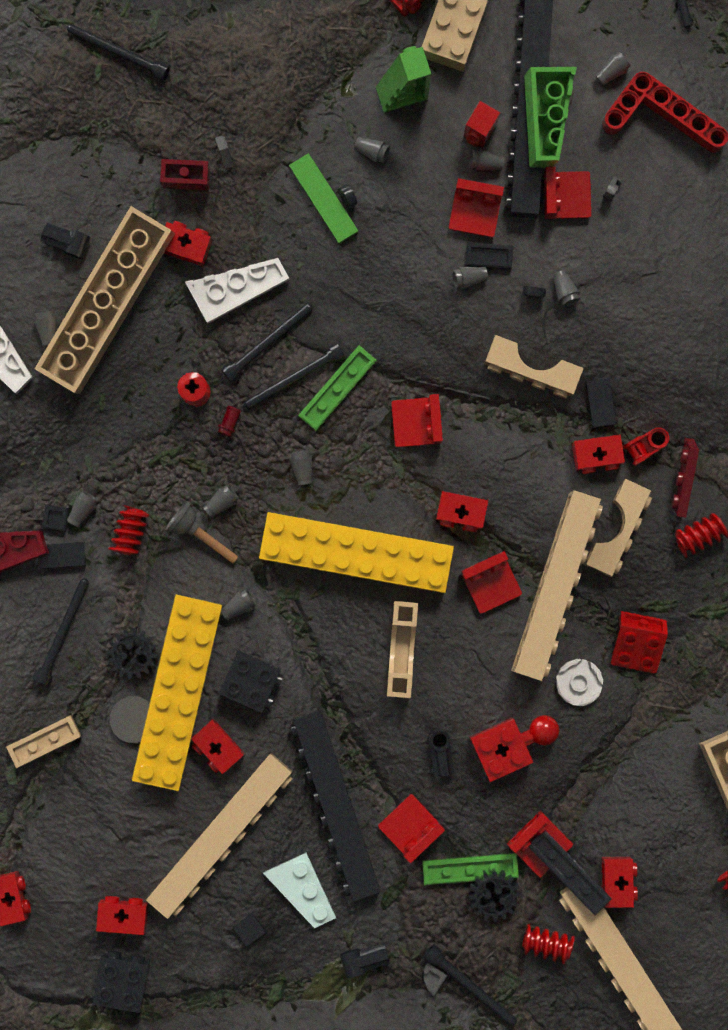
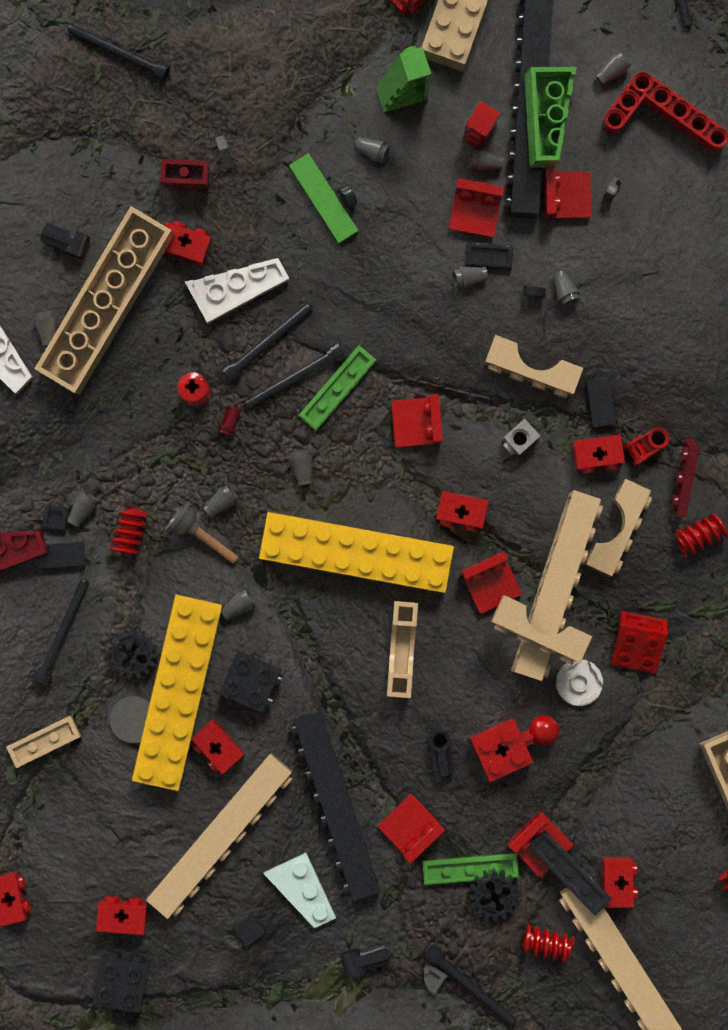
(512, 617): none -> tan arch
(522, 428): none -> light grey brick

